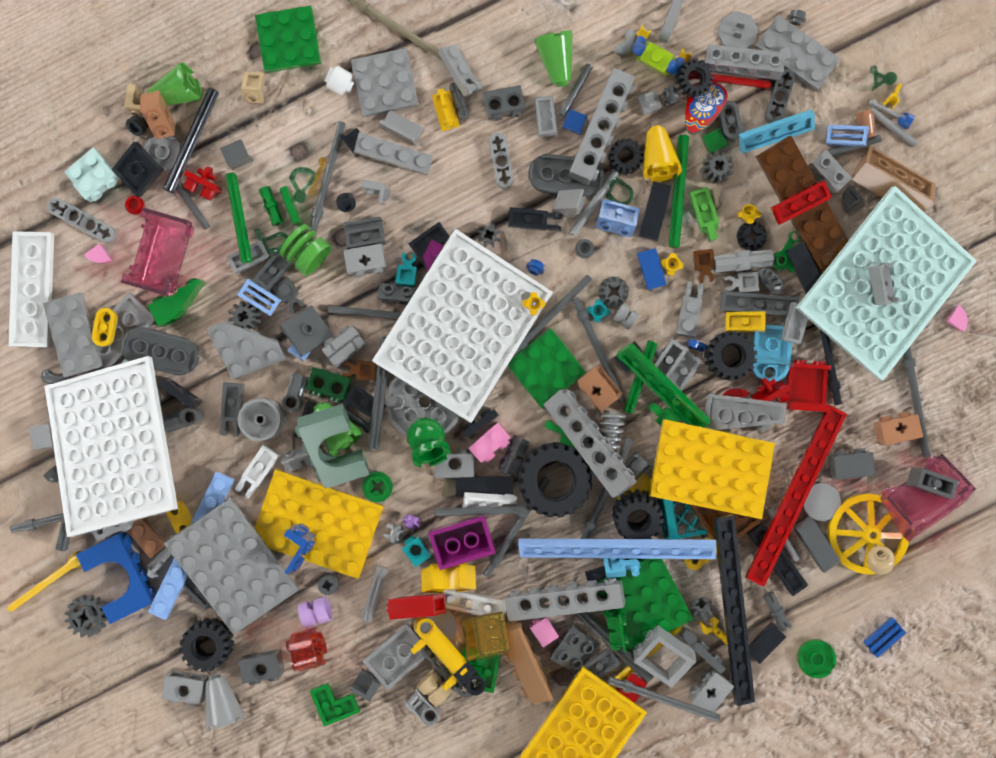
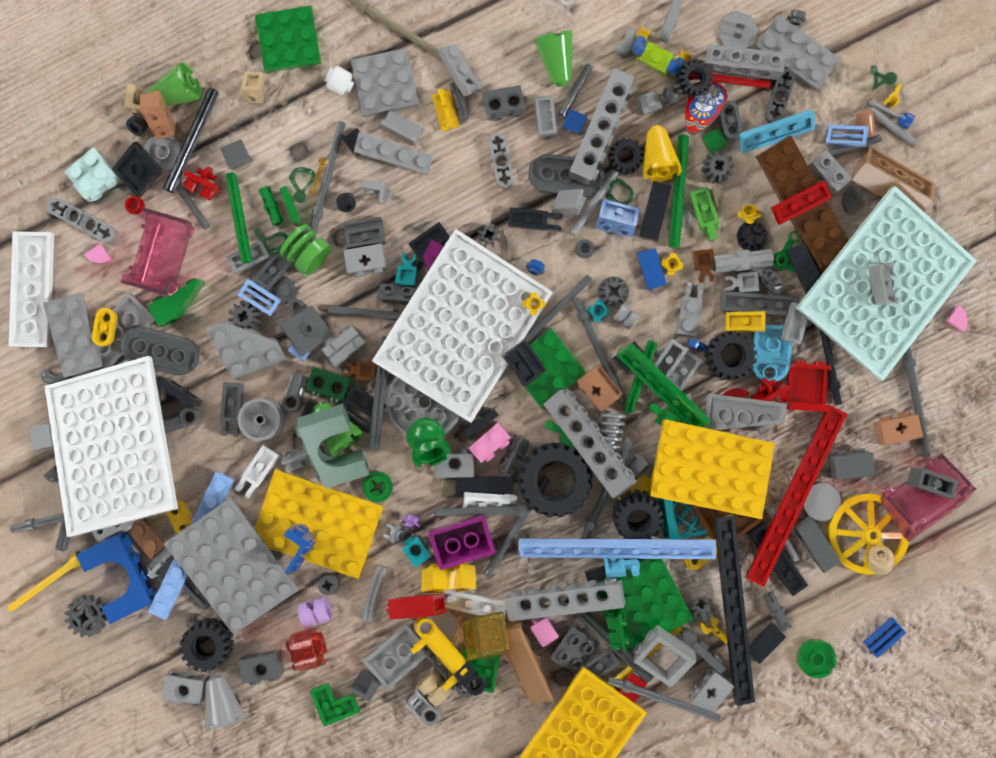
(524, 363): none -> black plate

